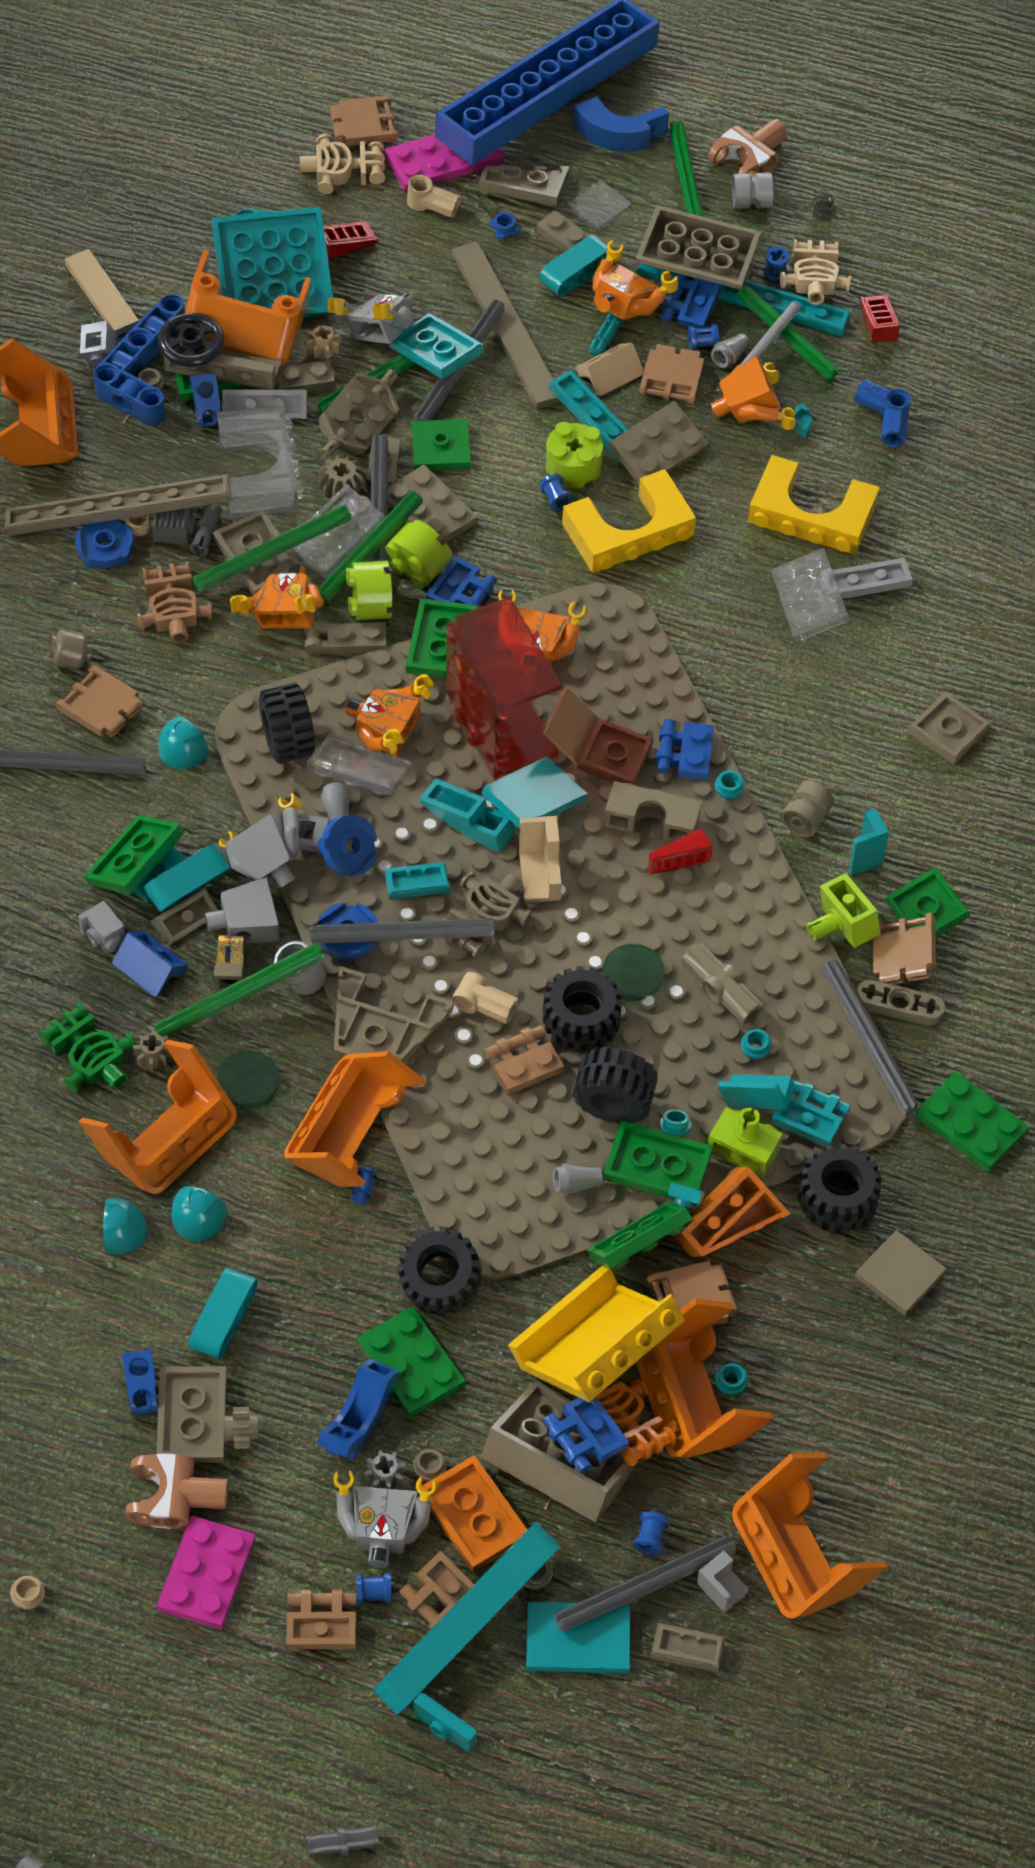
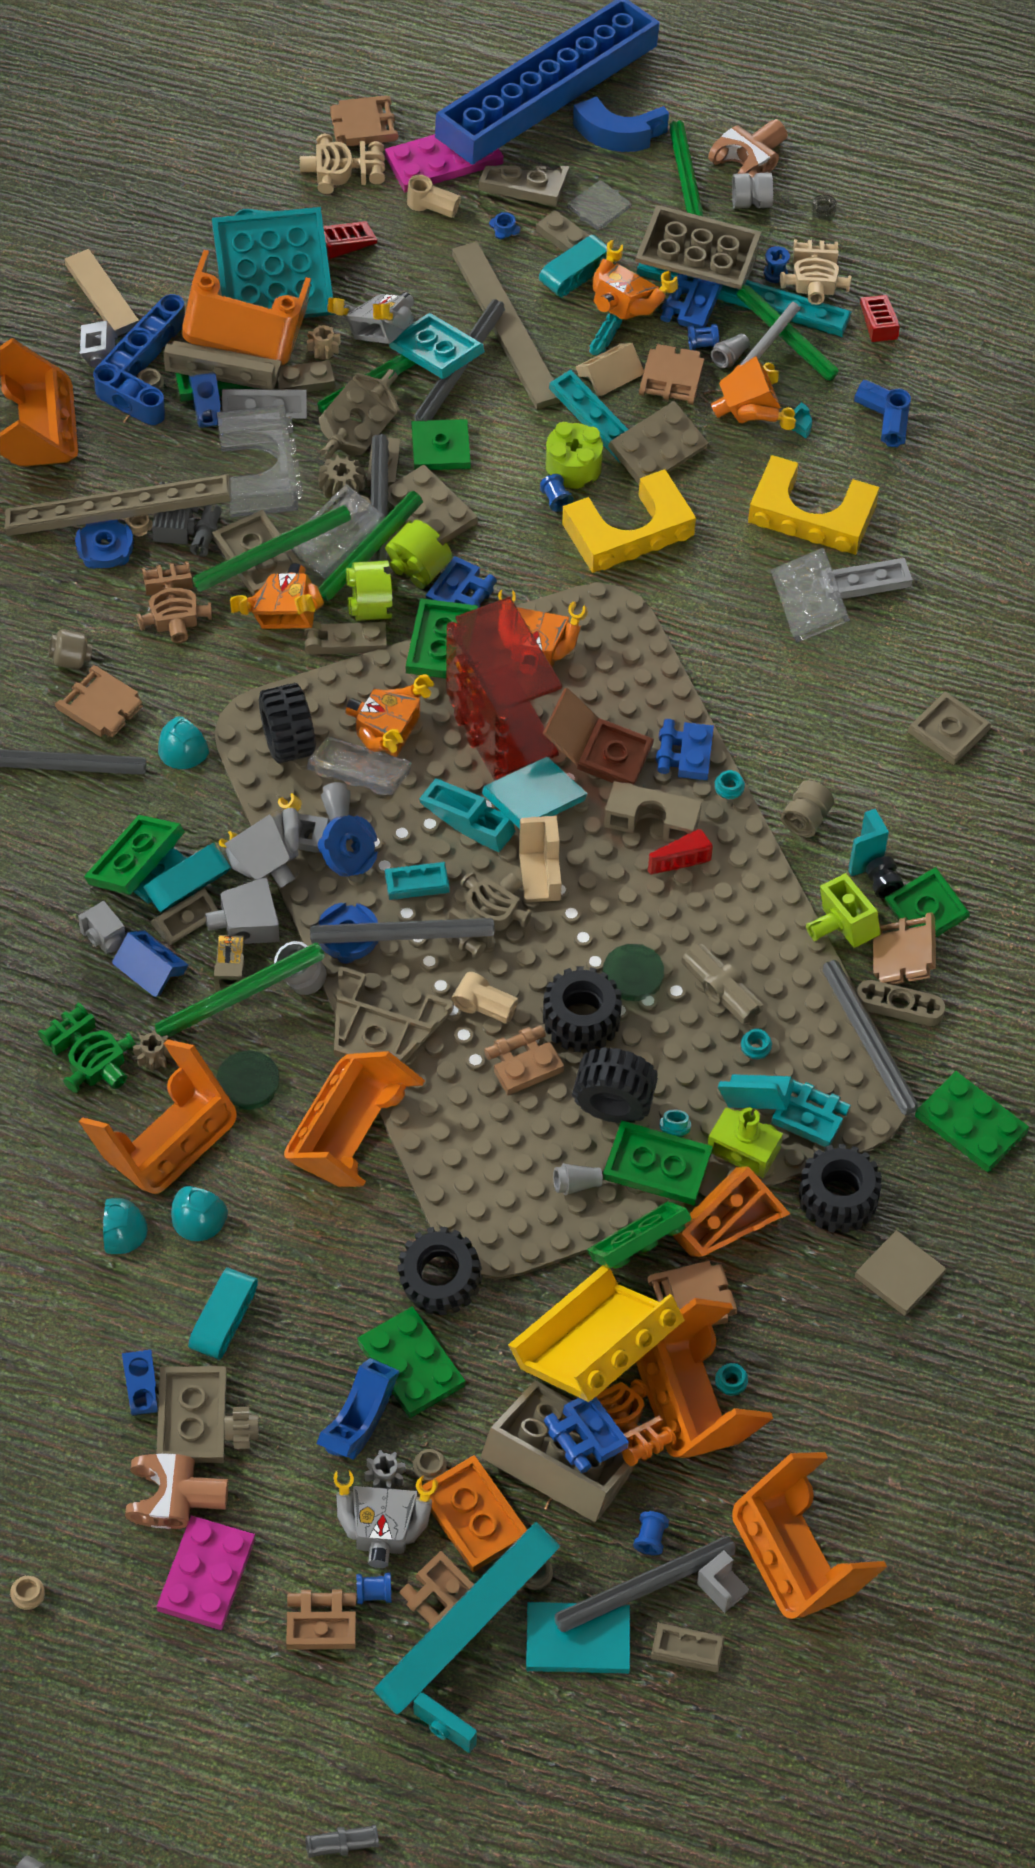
(191, 339): black plate -> none
(362, 1193): blue piece -> none
(685, 1195): teal plate -> none
(883, 874): none -> black wheel

